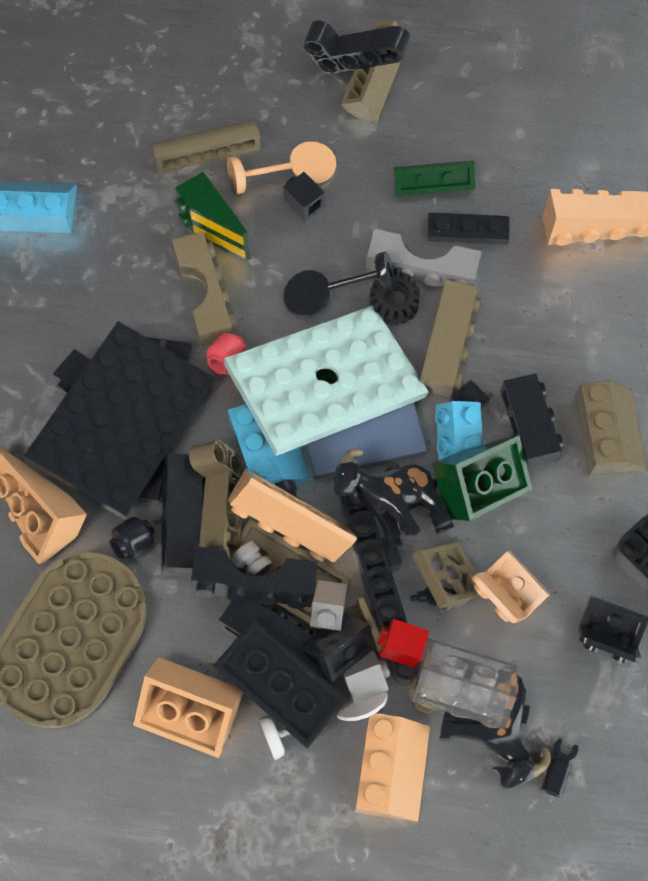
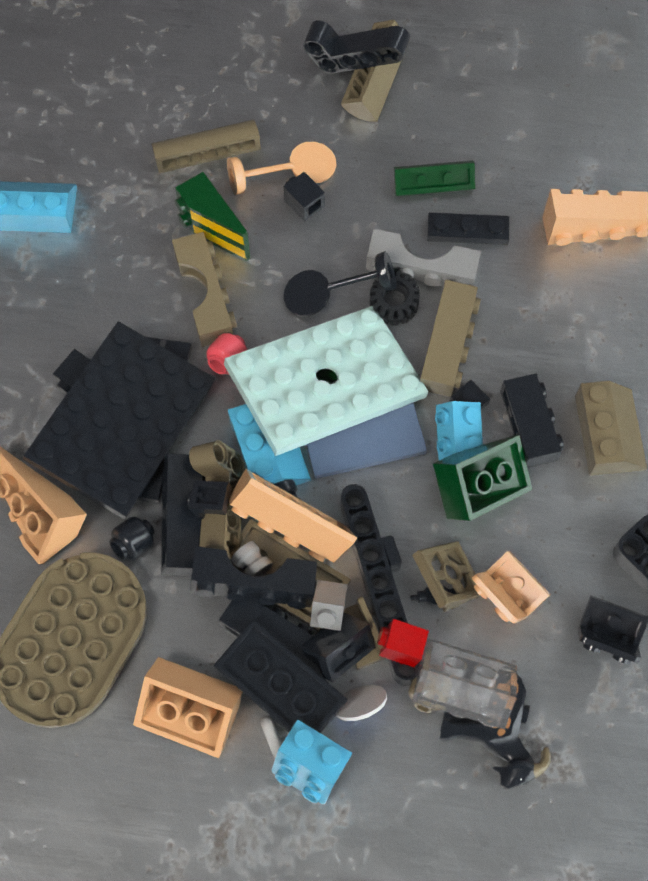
(209, 498): none -> black bracket
(310, 762): none -> medium azure bracket
(367, 677): light grey brick -> none
(392, 767): light nougat slope -> none
(393, 496): black animal -> none
(558, 770): black bar -> none

